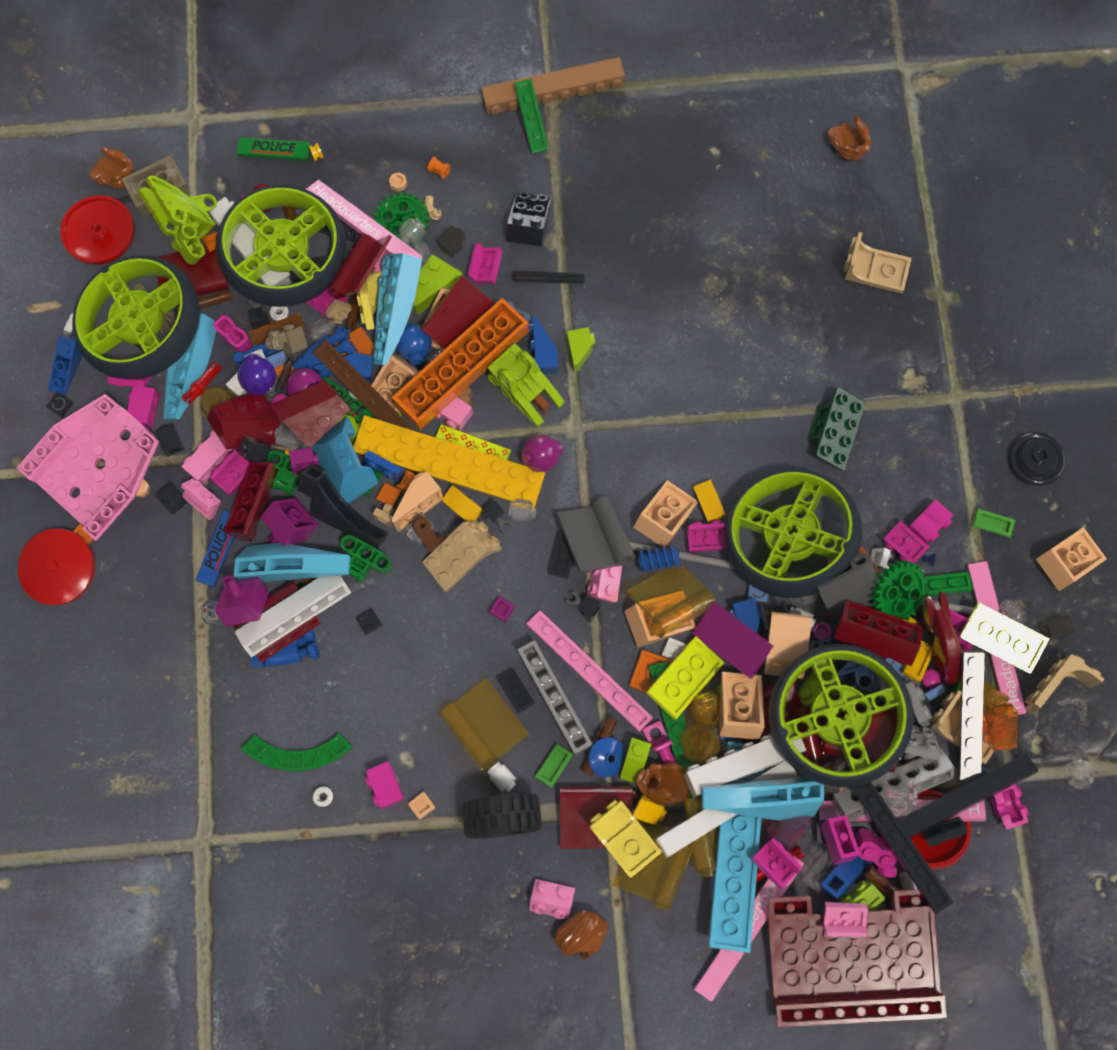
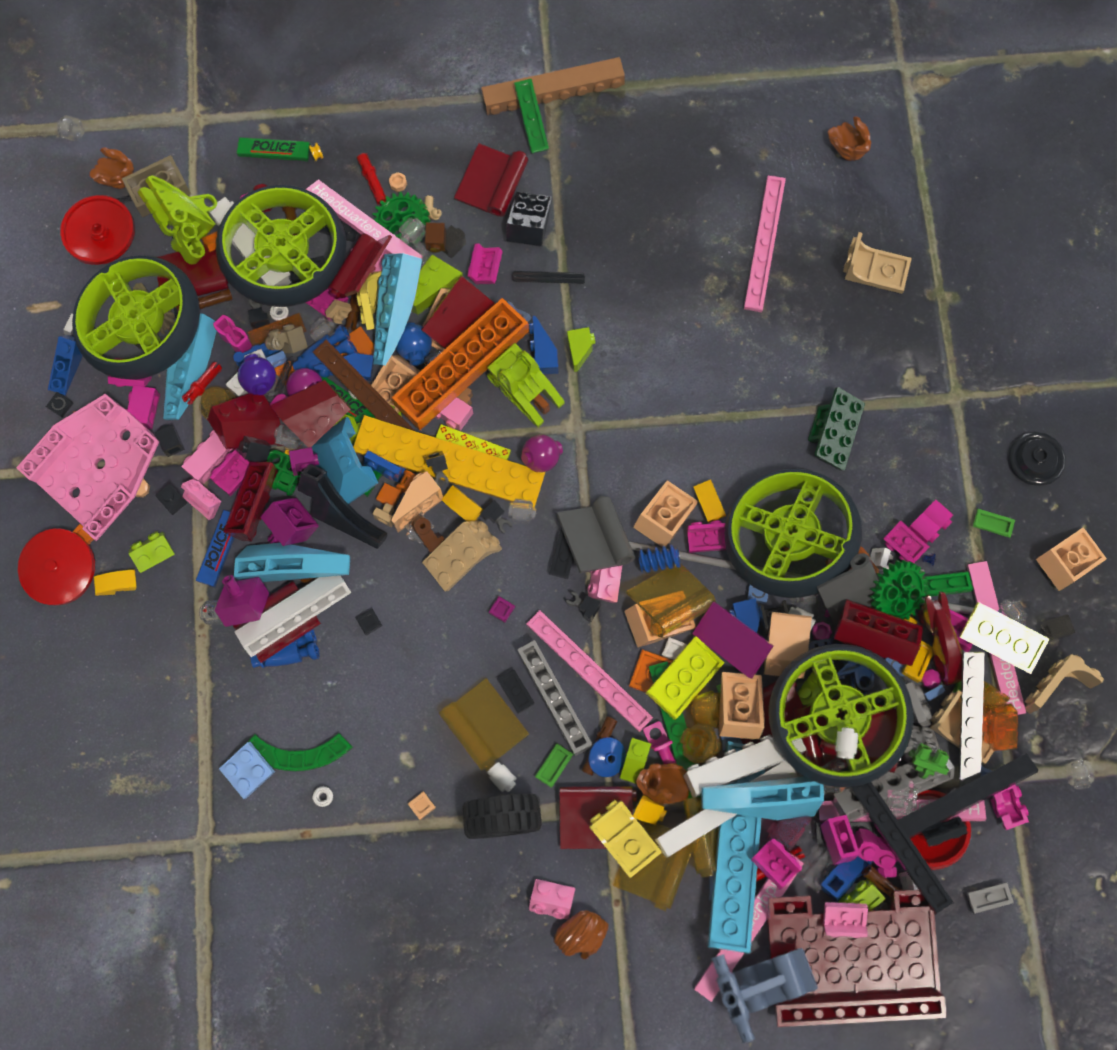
(70, 128): none -> clear head
(114, 581): none -> yellow slope
(151, 551): none -> lime bracket
(246, 770): none -> light blue plate
(359, 566): green beam -> none
(369, 173): none -> red pin
(384, 786): dark pink brick -> none
(435, 237): none -> reddish brown brick
(438, 464): none -> black piece
(439, 168): orange bush -> none
(491, 179): none -> dark red door
(762, 986): none -> sand blue plate
(764, 244): none -> bright pink tile
(846, 743): none -> white brick
(927, 764): none -> bright green hips
(989, 898): none -> light grey plate

